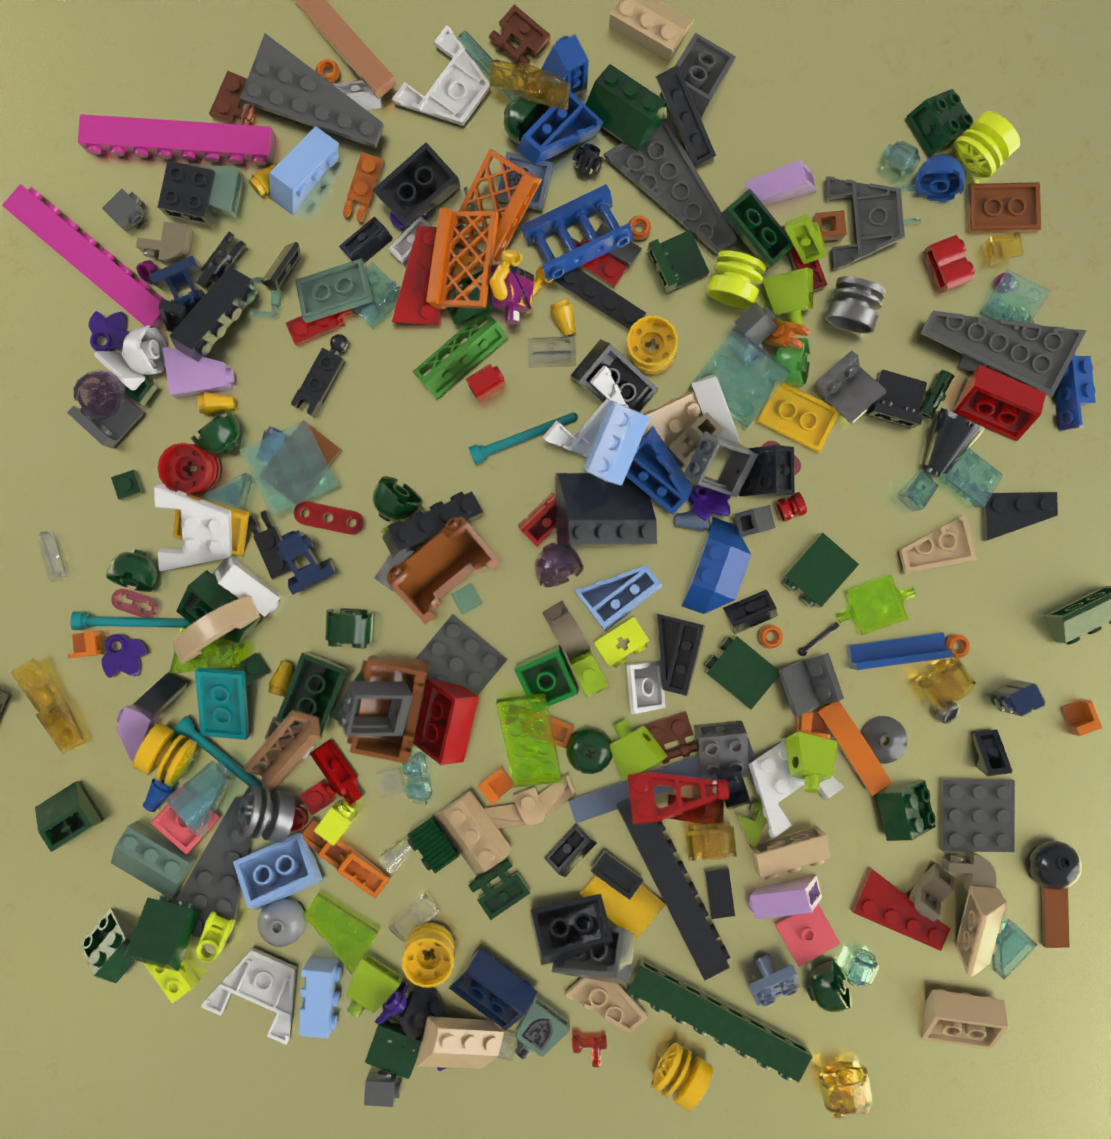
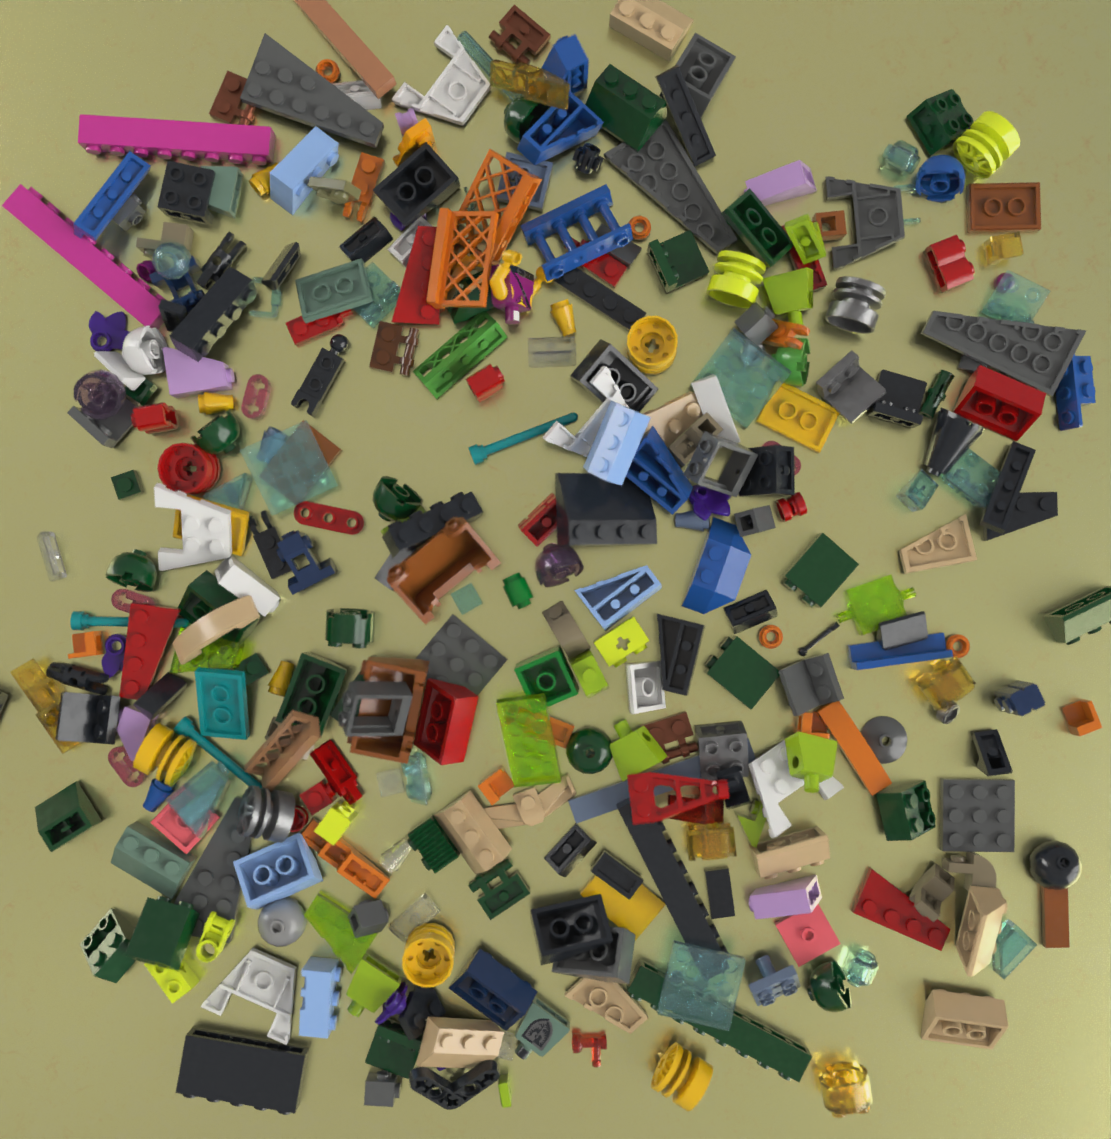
(78, 677): none -> black hinge
(87, 718): none -> bracket
(111, 197): none -> blue fence
(123, 769): none -> clear pink beam
(145, 644): none -> red wing
(155, 418): none -> red brick
(171, 260): none -> clear light blue hair
(242, 1070): none -> black brick
(250, 396): none -> clear pink beam
(335, 190): none -> olive wing
(368, 918): none -> dark grey brick
(387, 346): none -> reddish brown plate
(406, 120): none -> lavender wheel
(413, 140): none -> light orange wing
(456, 1093): none -> black beam
(505, 1091): none -> lime tile
(517, 591): none -> green brick
(701, 985): none -> clear light blue plate
(902, 631): none -> slope
(1007, 487): none -> black plate

